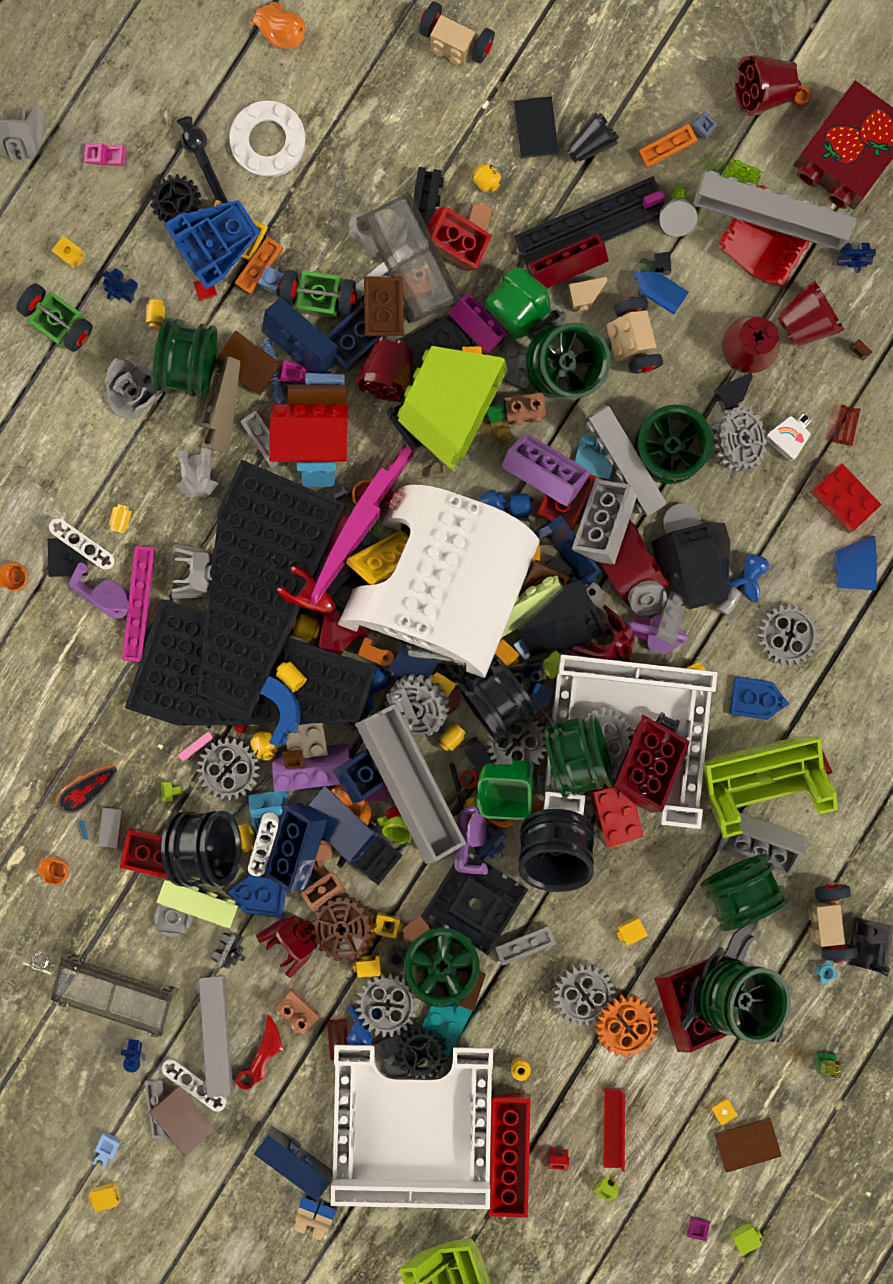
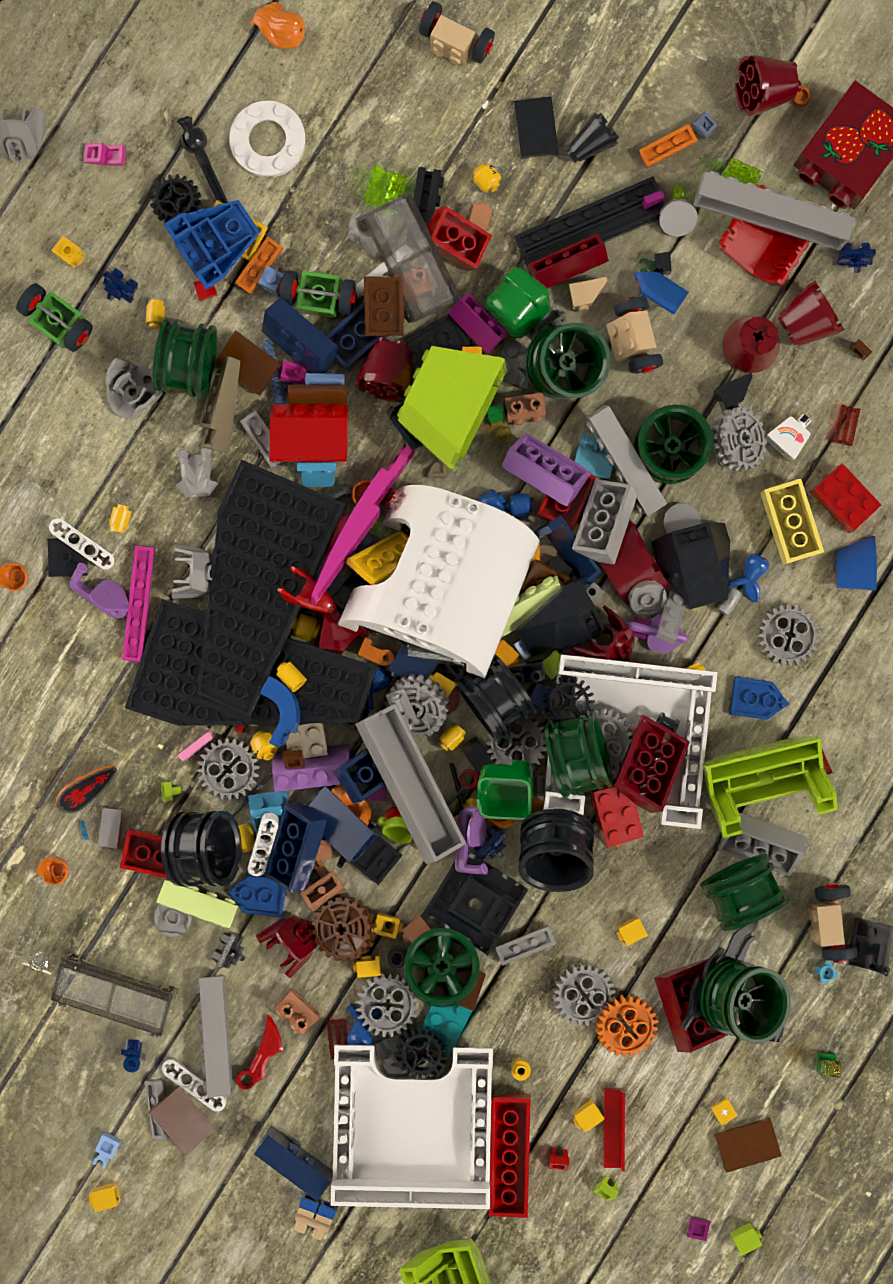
(383, 186): none -> clear neon green hips
(557, 687): none -> black gear
(587, 1116): none -> yellow brick
(791, 521): none -> light yellow brick

